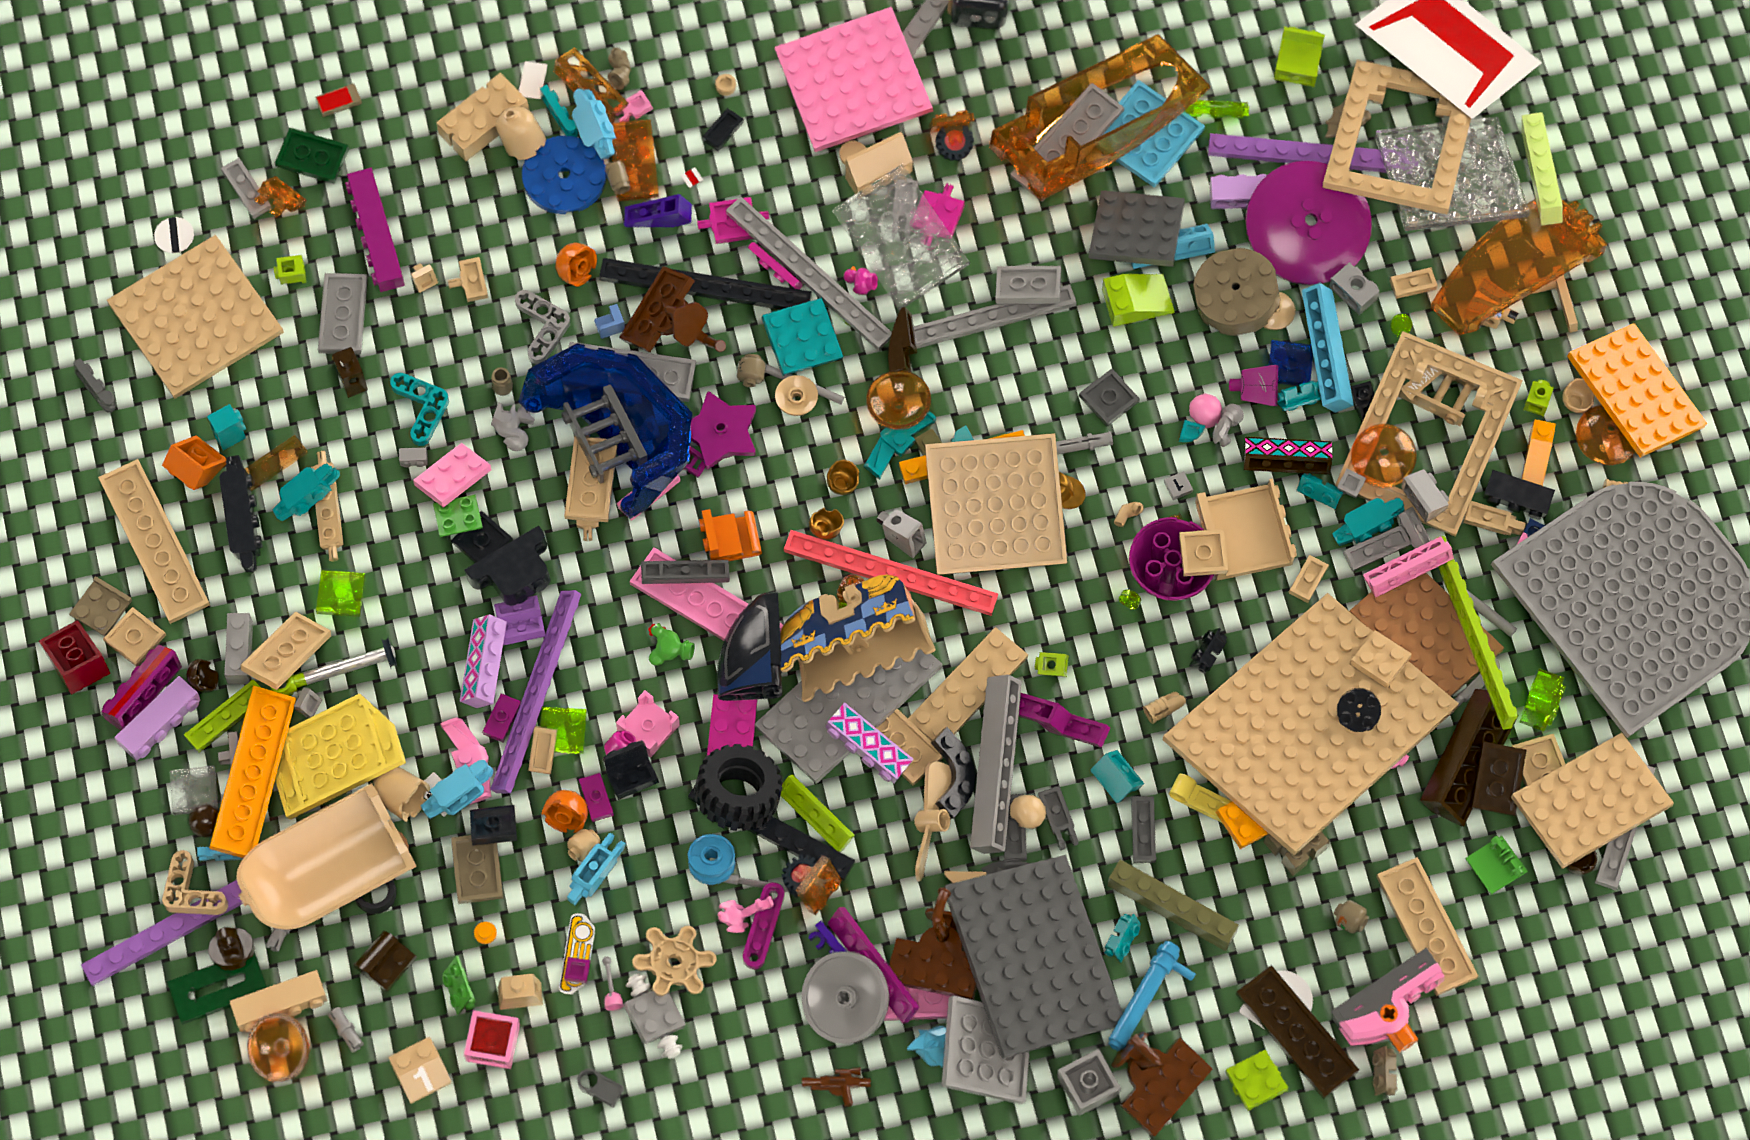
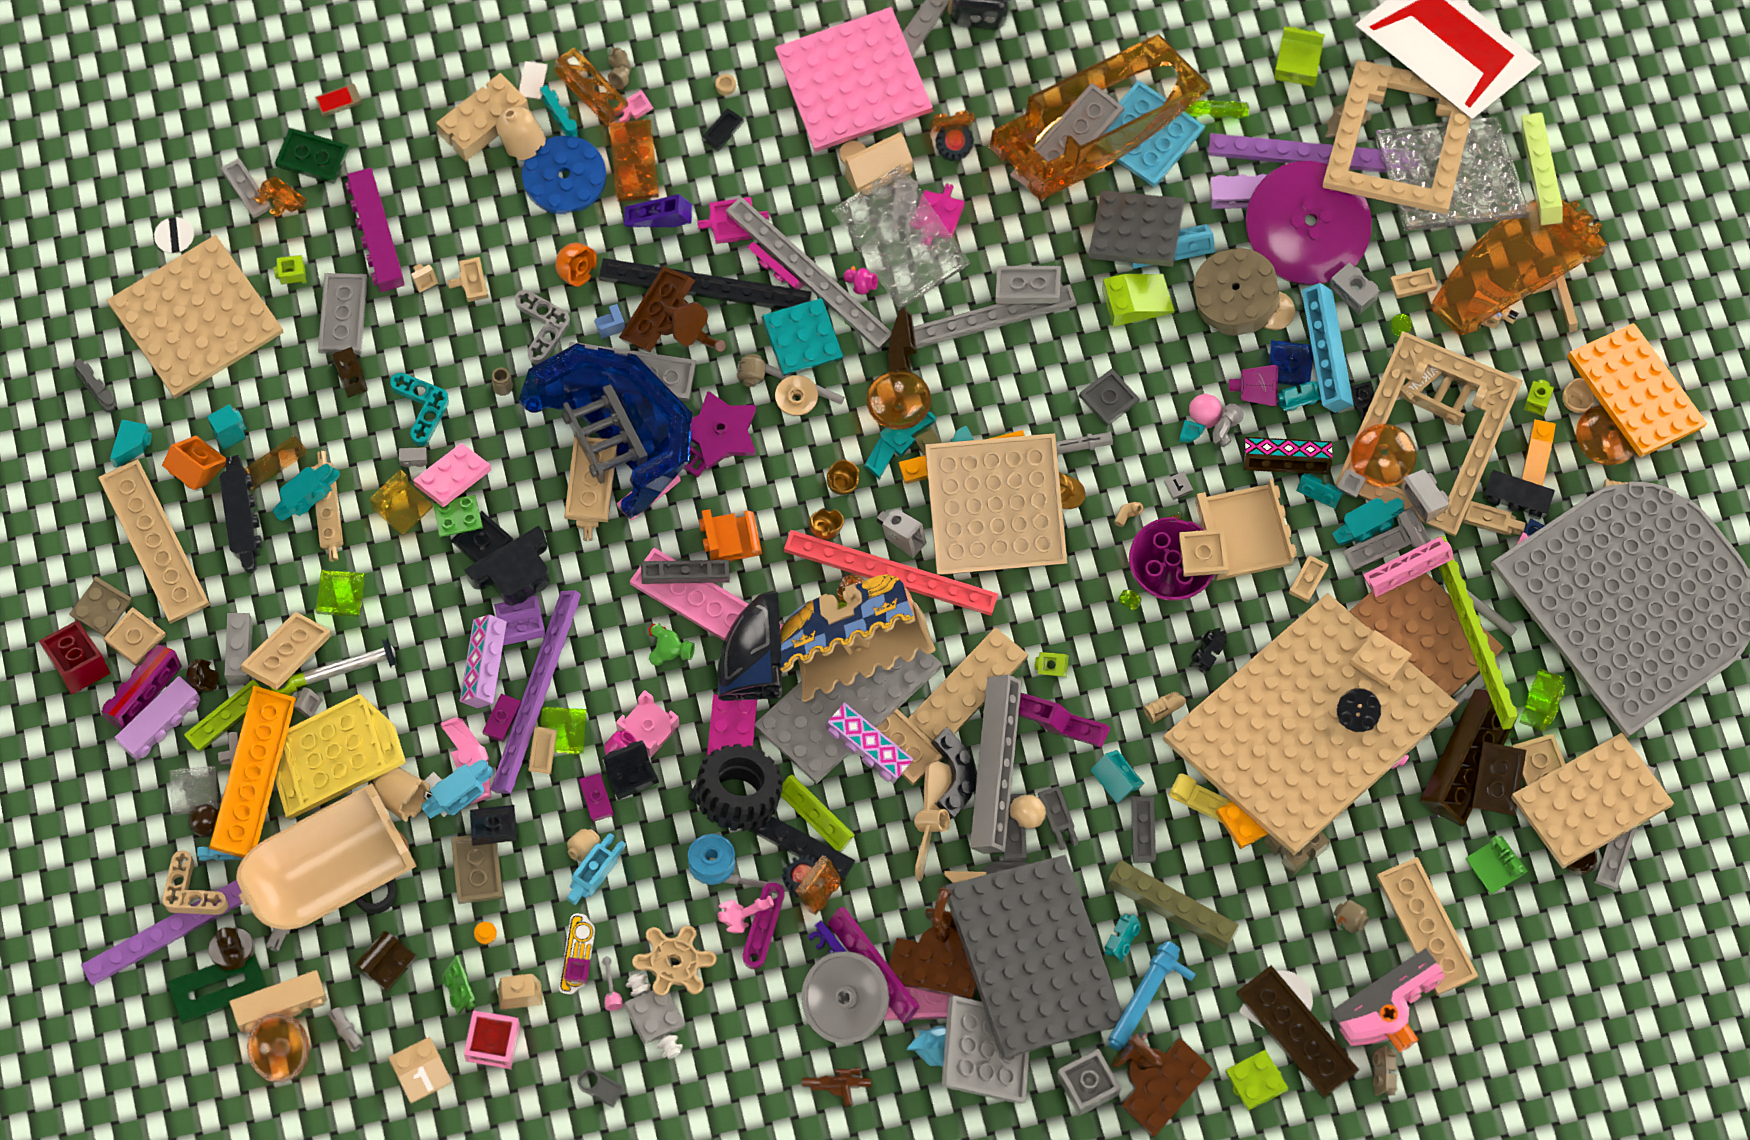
(130, 442): none -> teal slope
(400, 503): none -> clear yellow bracket
(507, 425): light grey animal -> none
(565, 811): orange cylinder -> none
(593, 123): medium azure hinge -> none
(617, 177): dark tan piece -> none
(691, 177): sticker -> none

